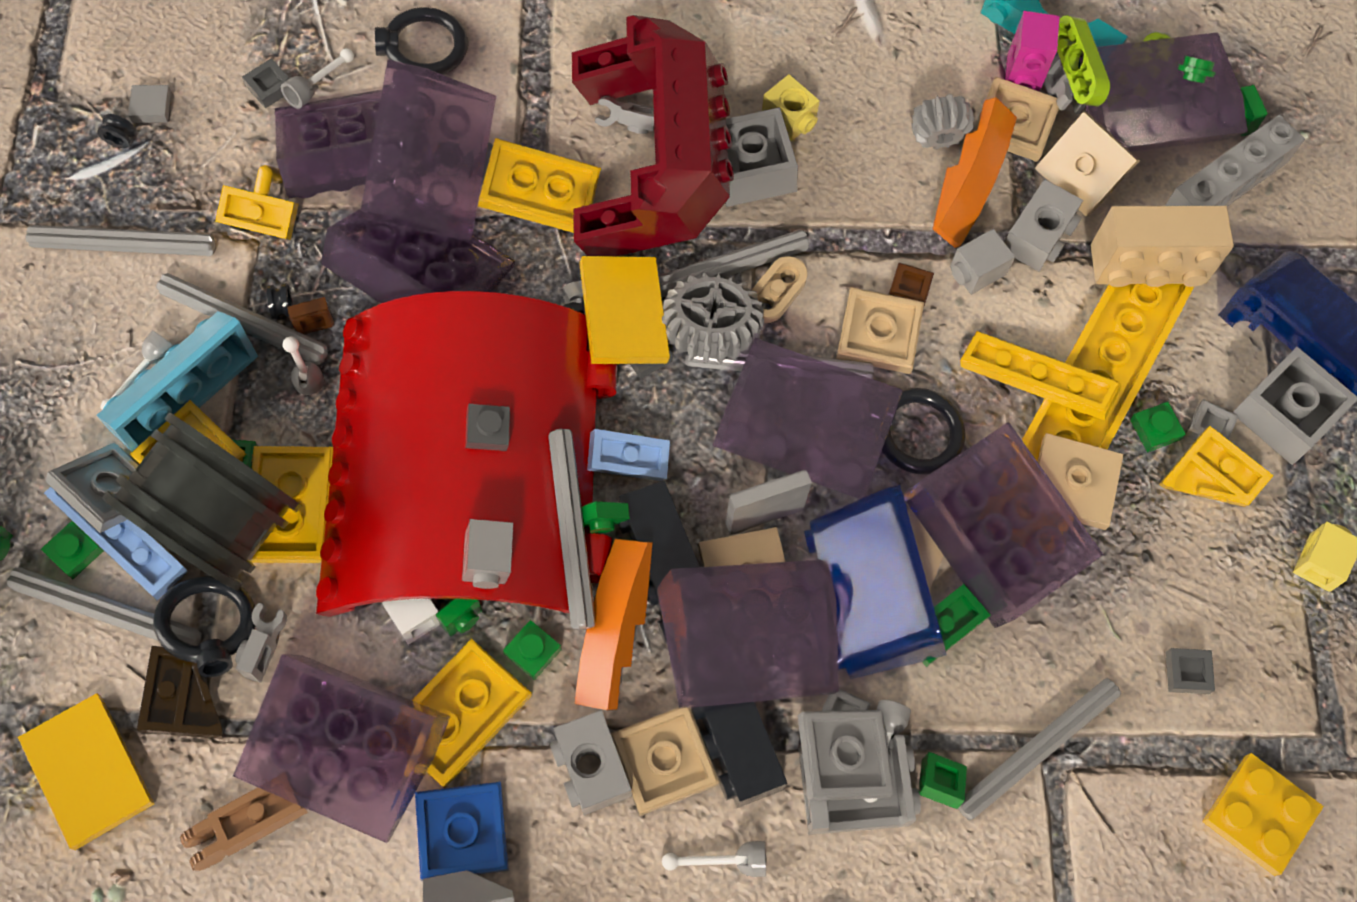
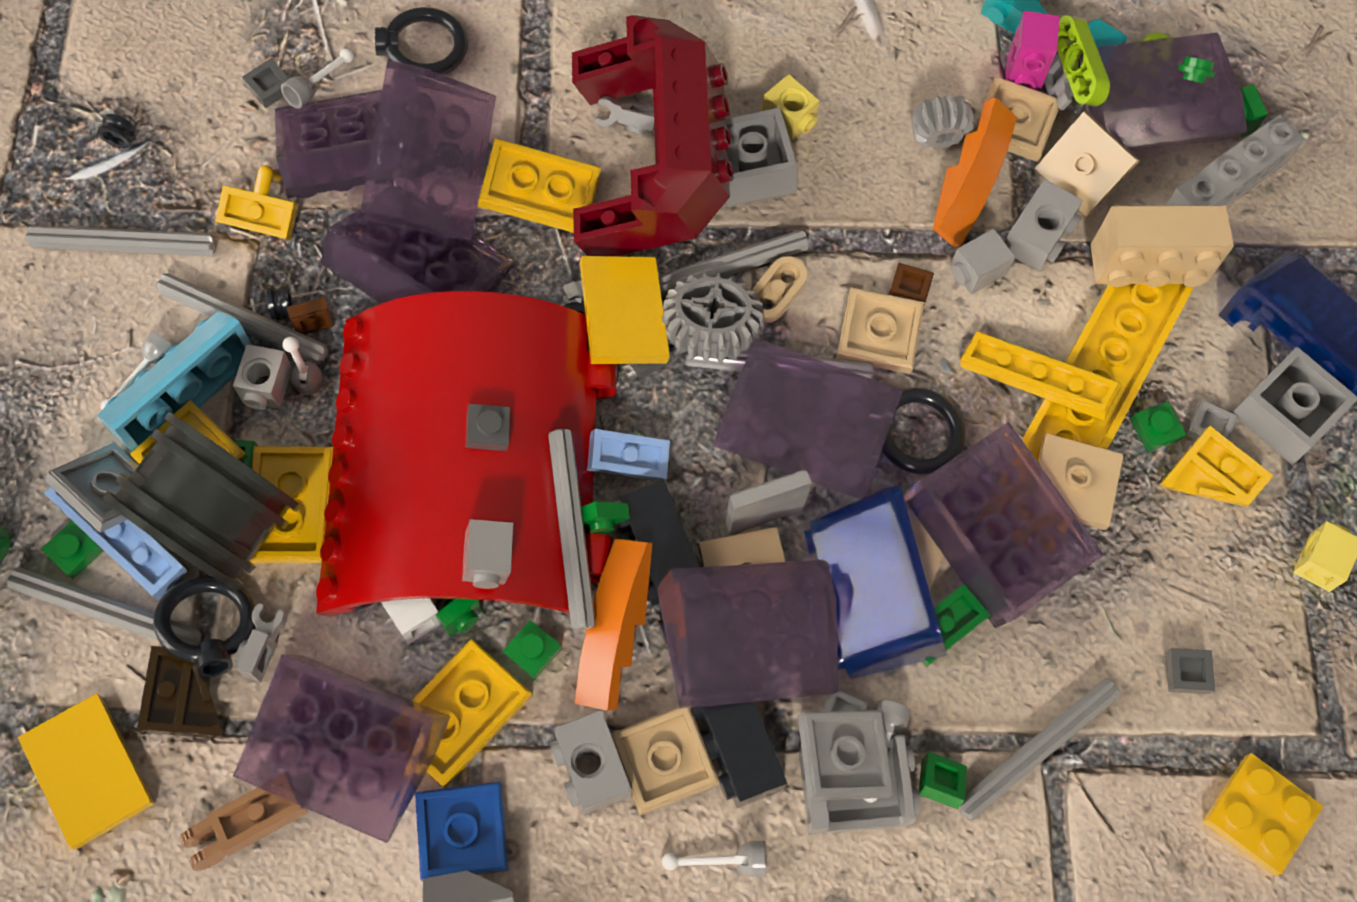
(149, 104): light grey tile -> none
(258, 363): none -> white brick

